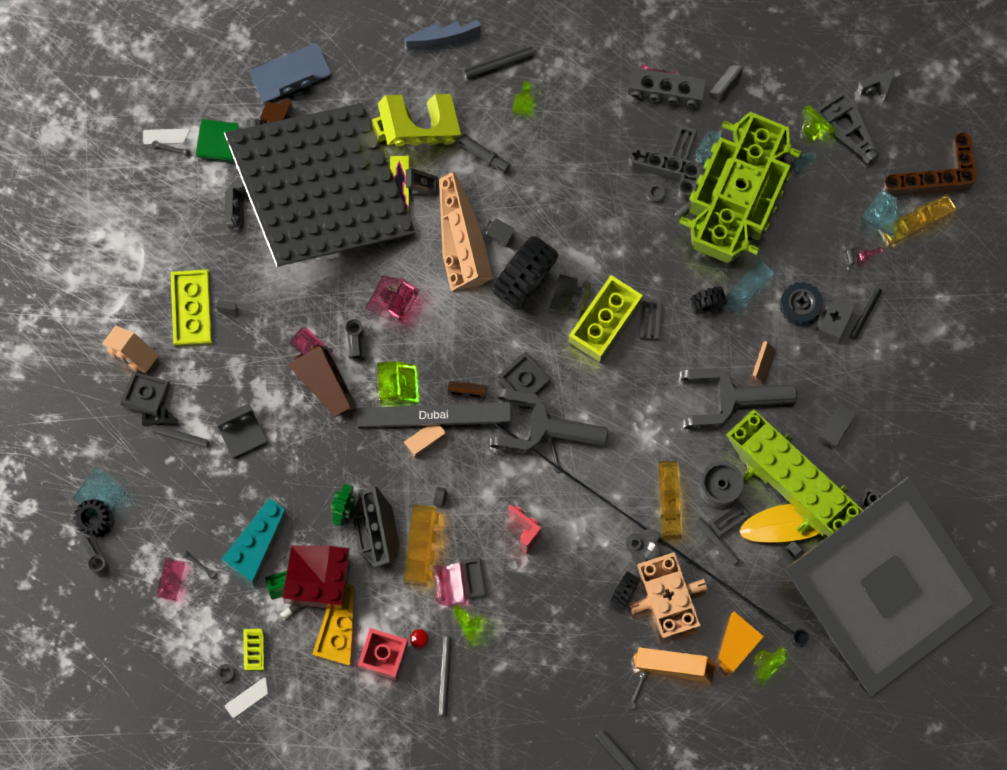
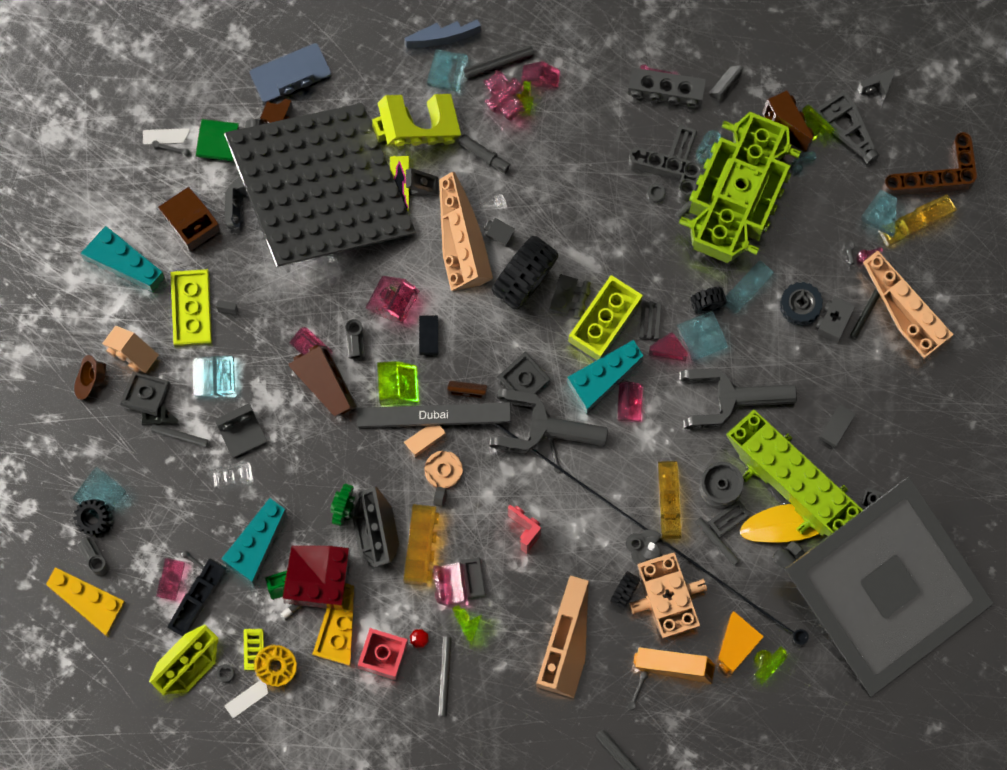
(89, 376): none -> reddish brown piece
(89, 601): none -> yellow wing
(117, 256): none -> teal wedge
(186, 662): none -> neon yellow wedge
(189, 218): none -> reddish brown slope
(196, 597): none -> black slope
(213, 376): none -> clear light blue slope
(240, 480): none -> clear slope
(283, 674): none -> yellow wheel
(428, 334): none -> black slope
(441, 68): none -> clear light blue plate
(443, 469): none -> light nougat tile
(498, 199): none -> clear hand
(504, 95): none -> clear pink axle
(541, 75): none -> clear pink slope
(567, 643): none -> light nougat wedge
(602, 376): none -> teal wedge
(629, 401): none -> clear pink slope
(669, 348): none -> clear pink slope
(702, 335): none -> clear light blue slope
(763, 363): light nougat slope -> none
(783, 110): none -> reddish brown slope
(907, 309): none -> light nougat wedge

